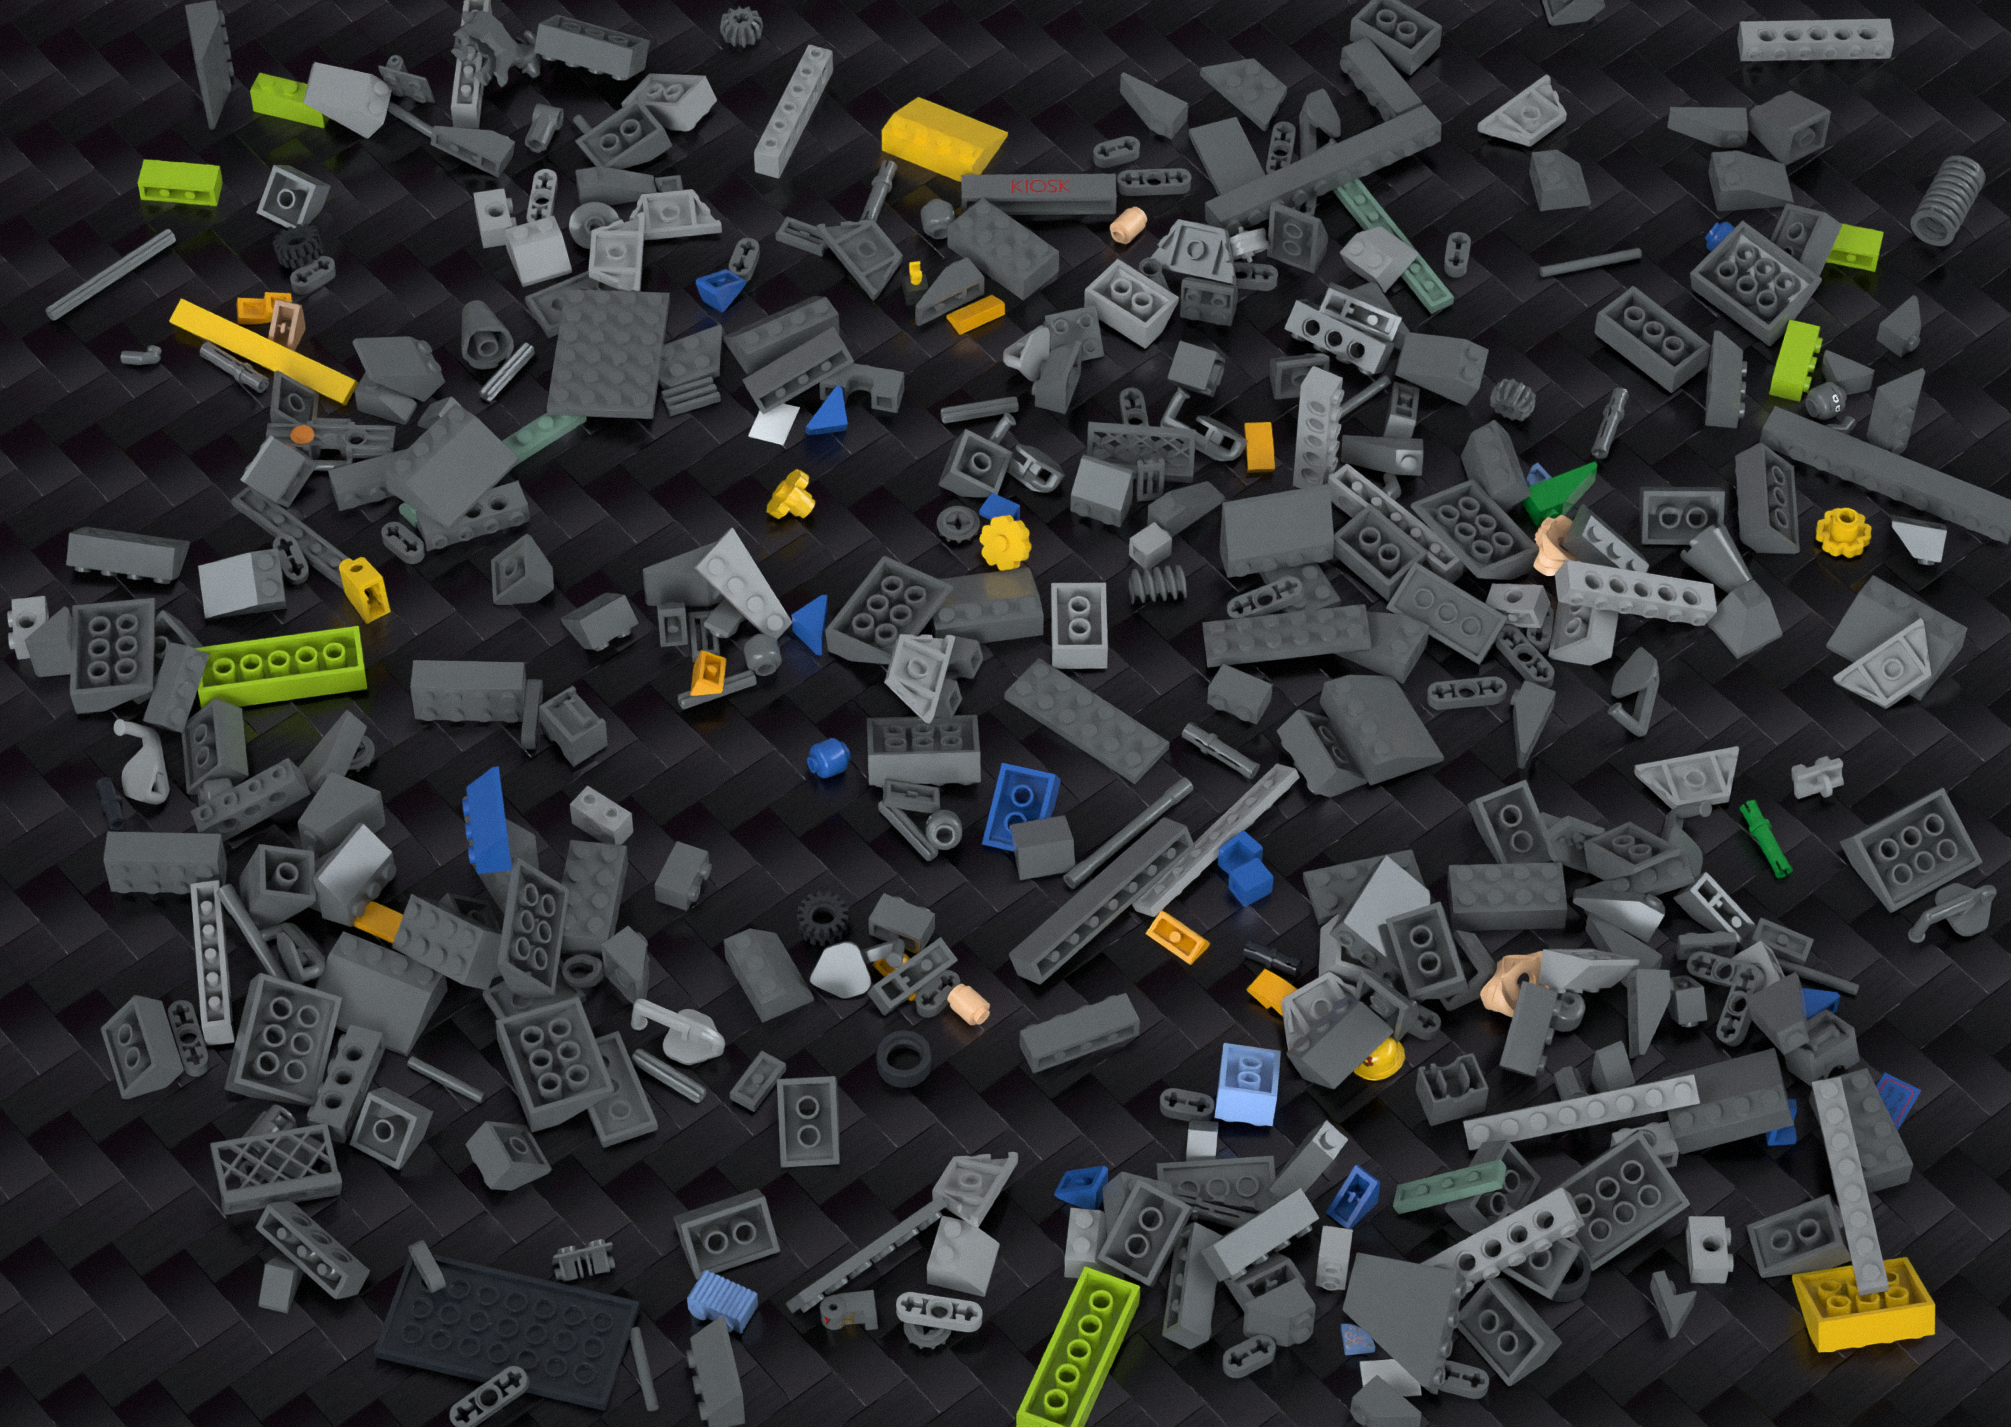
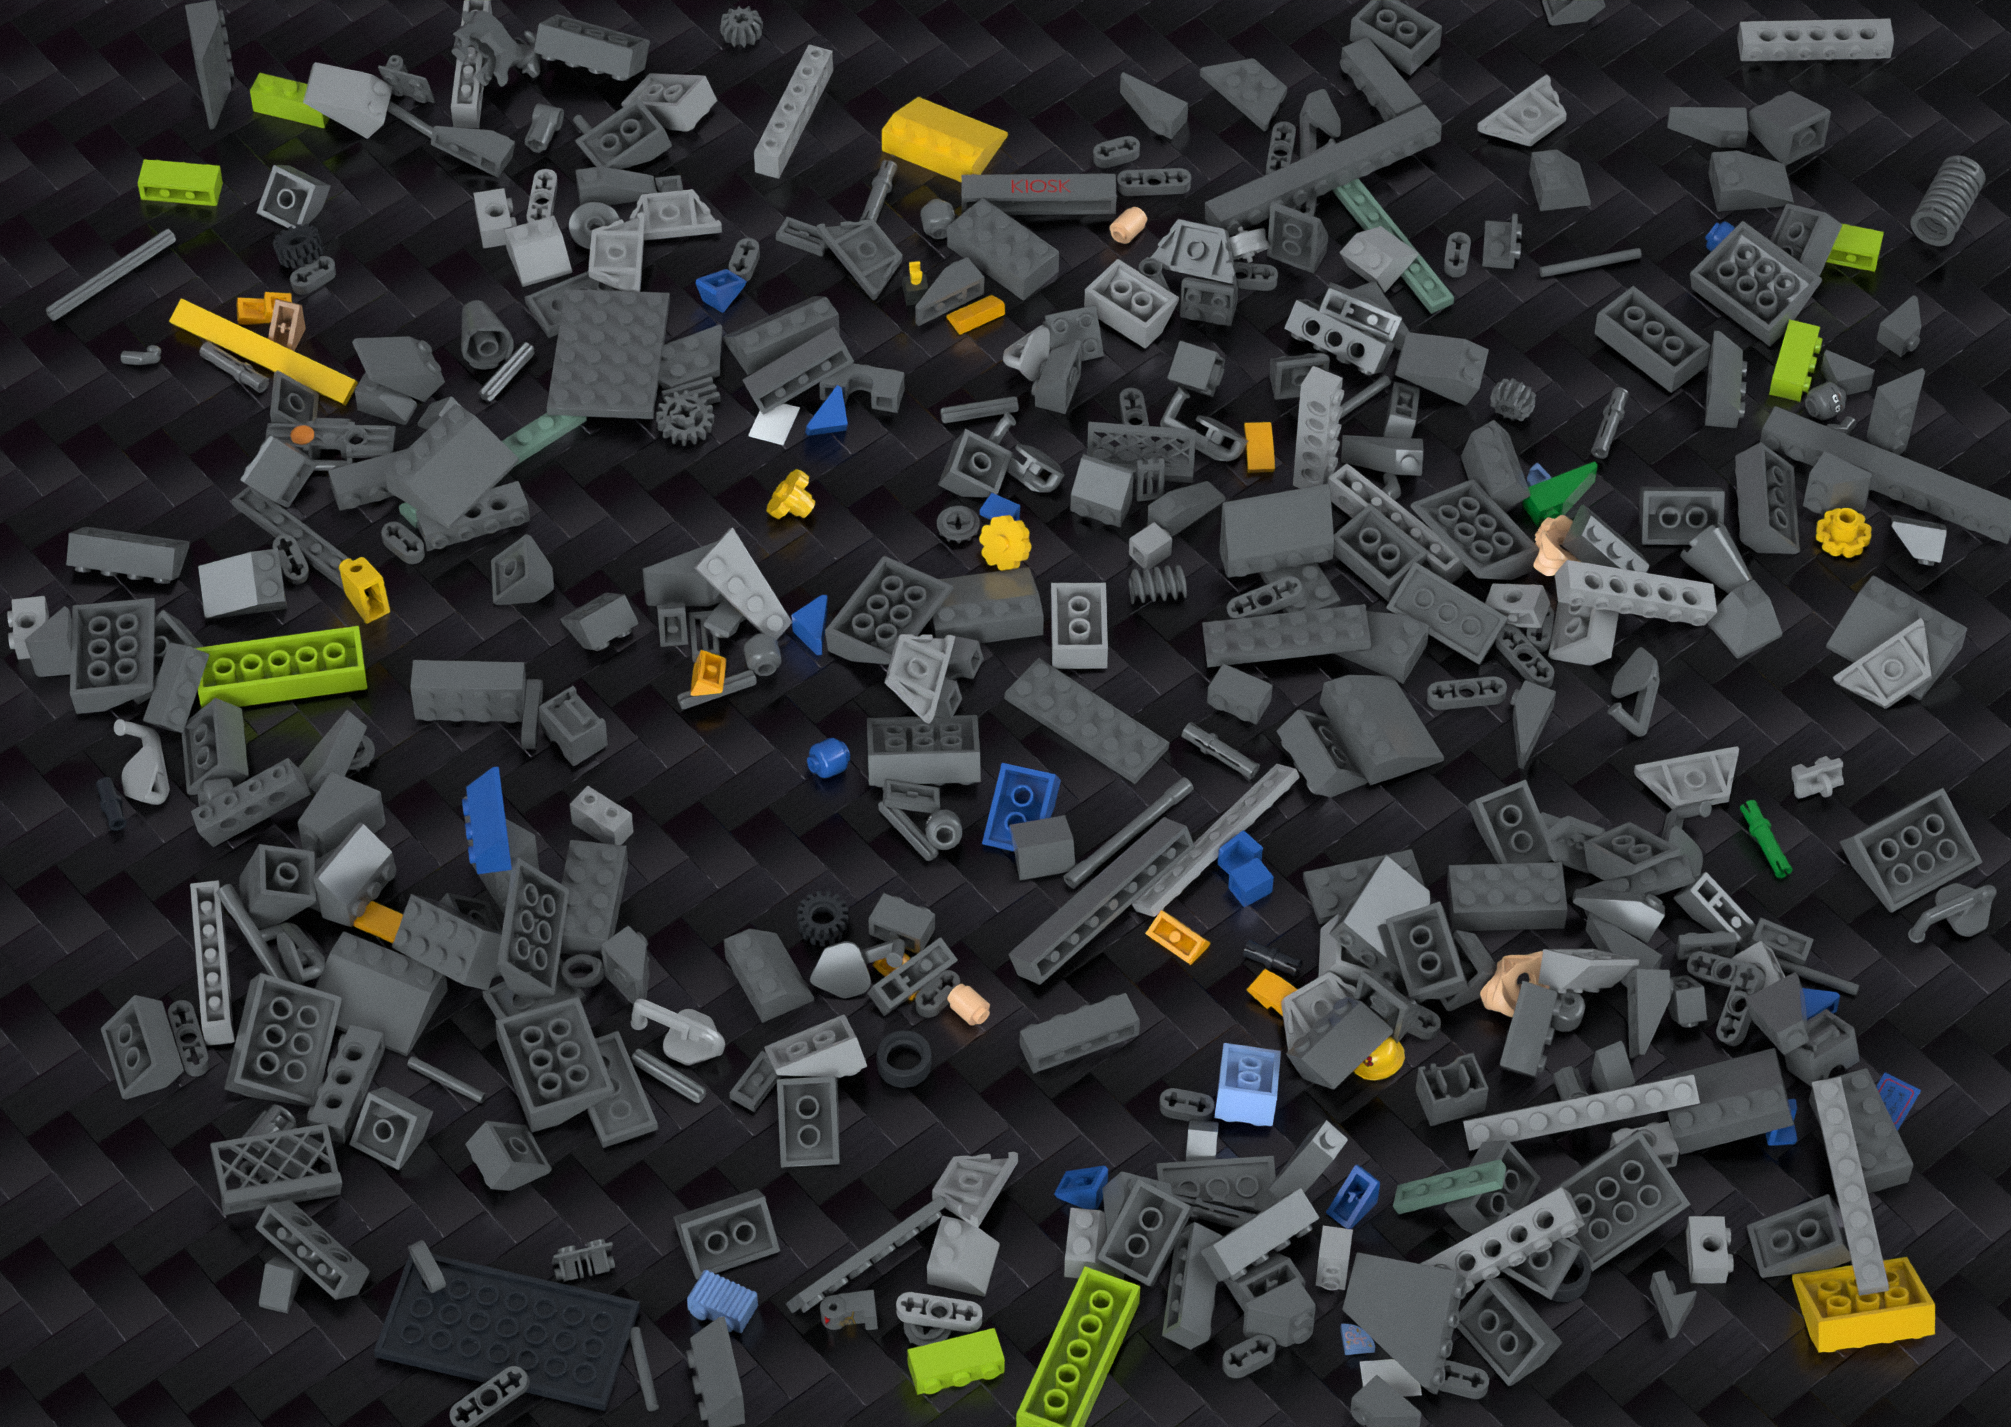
(163, 861): dark grey brick -> none
(682, 876): dark grey brick -> none
(685, 417): none -> dark grey gear
(819, 1051): none -> light grey slope
(956, 1361): none -> lime brick
(1226, 154): dark grey tile -> none
(1500, 243): none -> dark grey bracket
(1836, 485): none -> dark grey slope

